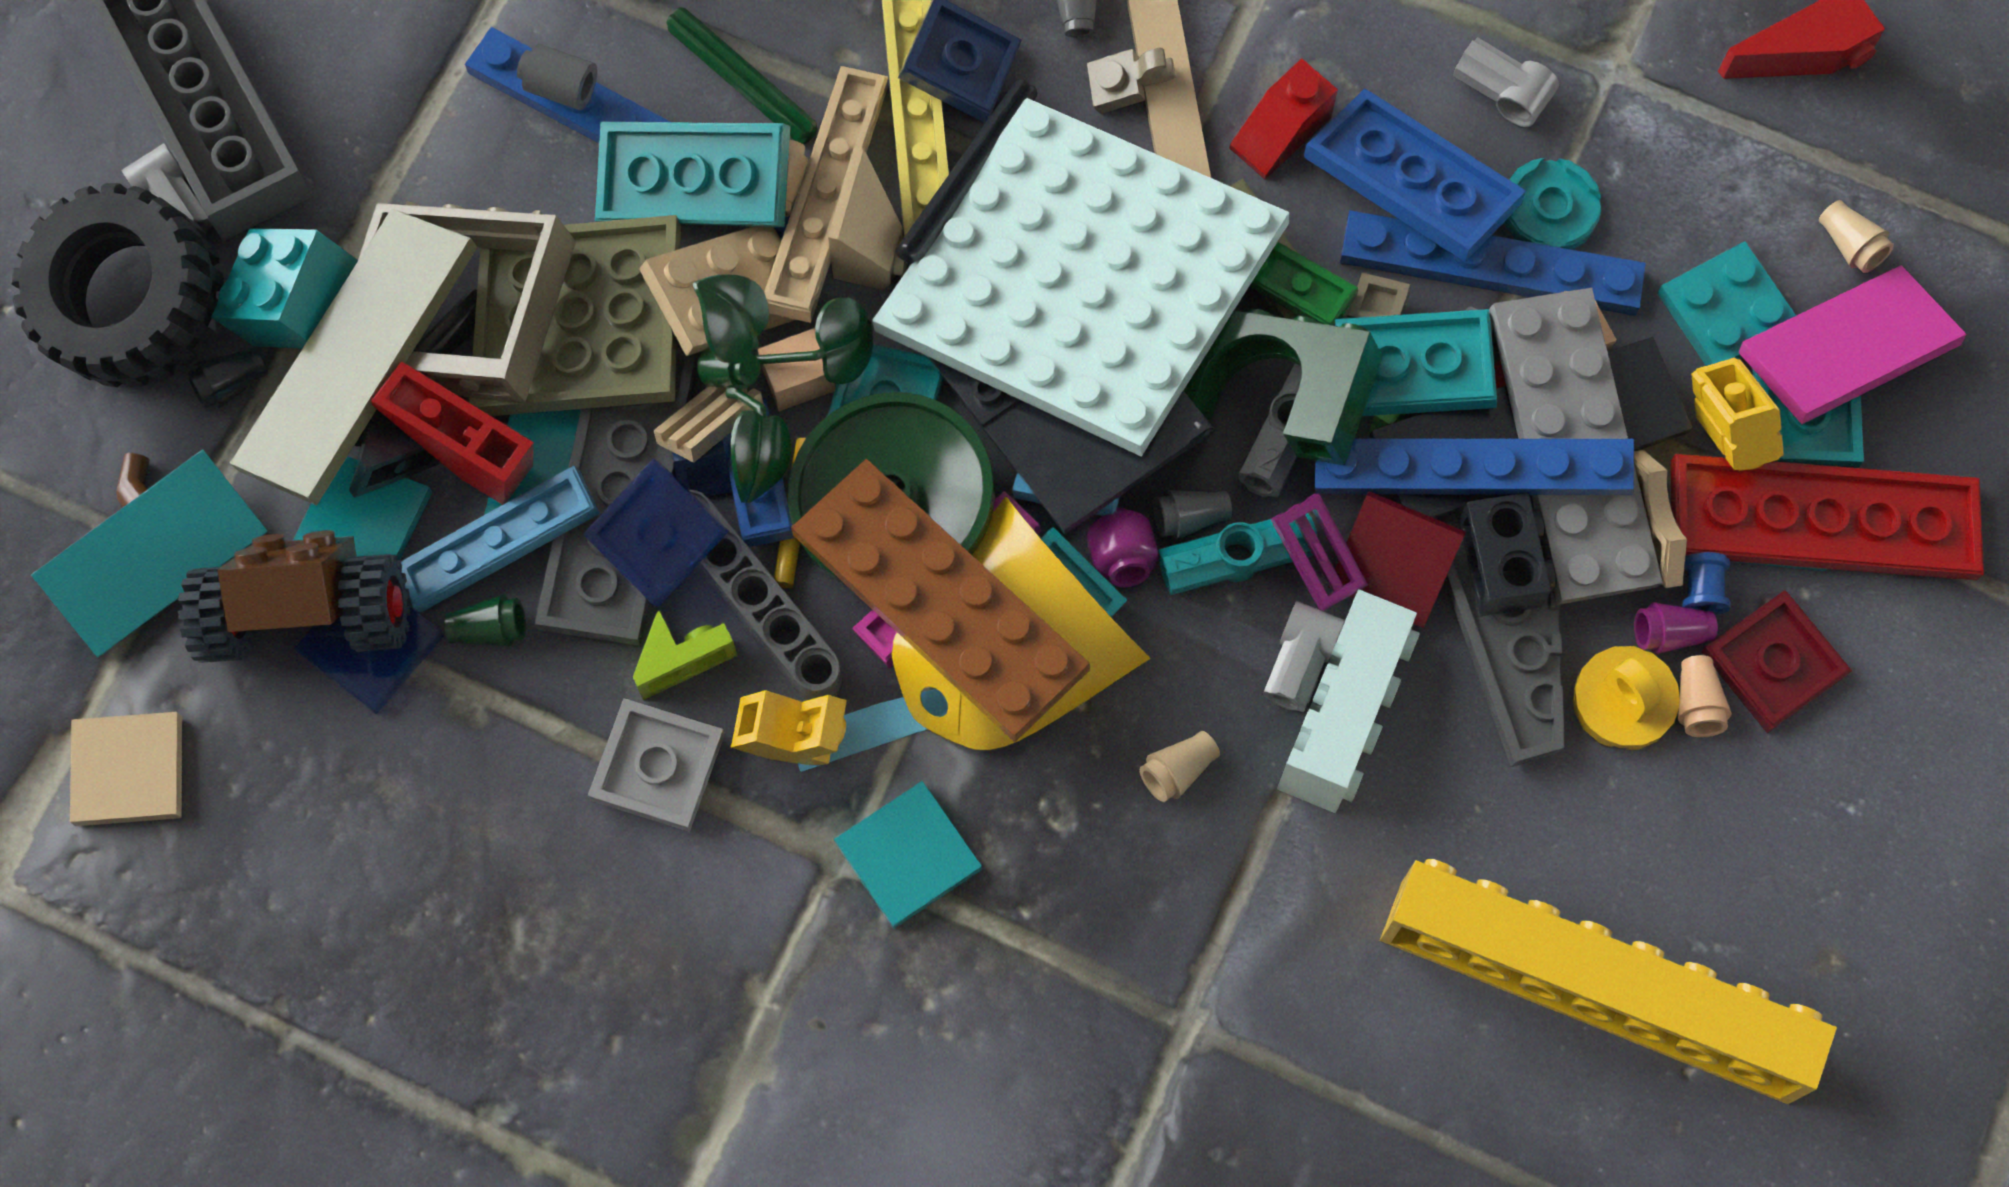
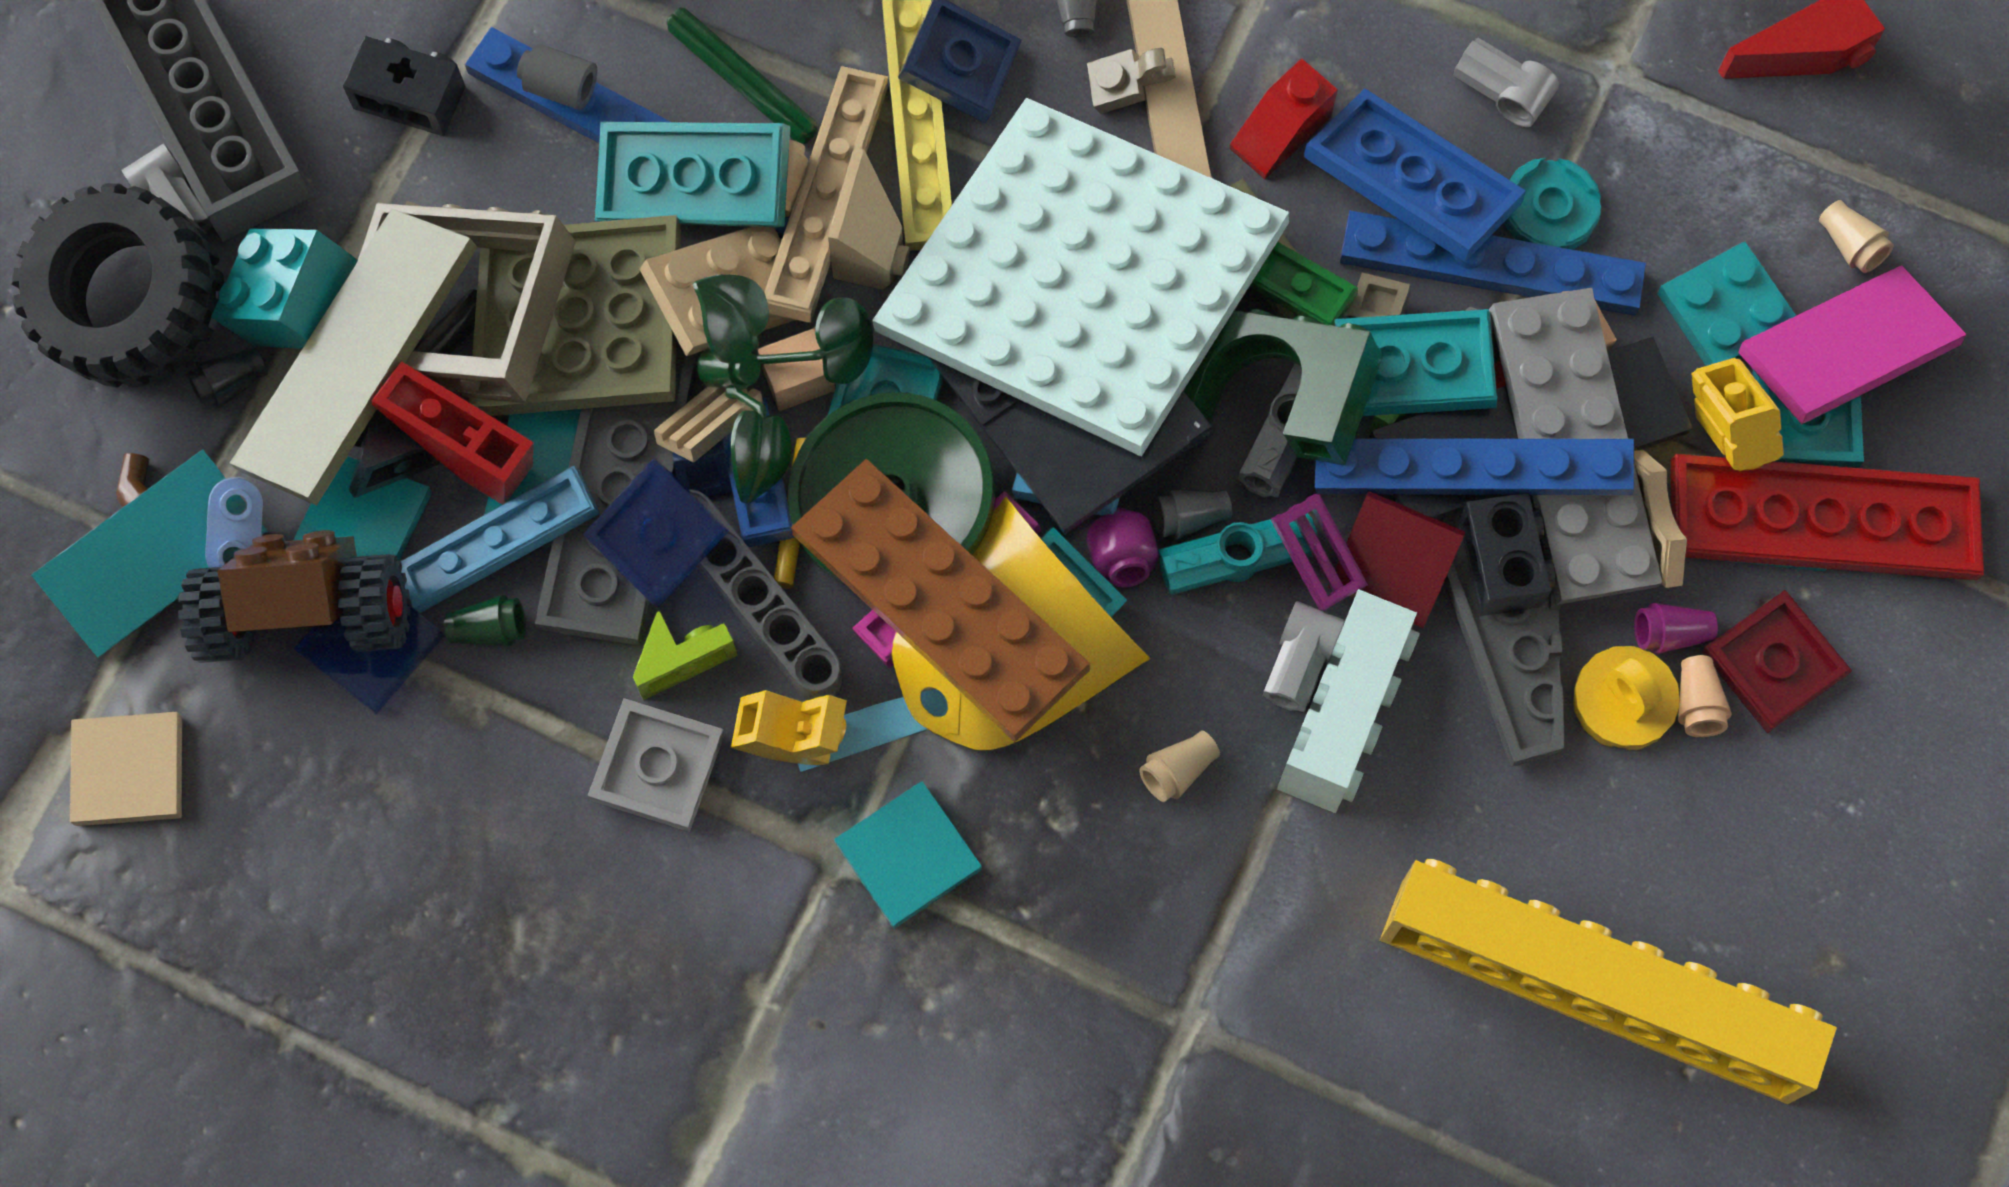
(231, 529): none -> light blue plate
(404, 85): none -> black brick
(958, 182): black axle -> none
(1707, 582): blue bush -> none

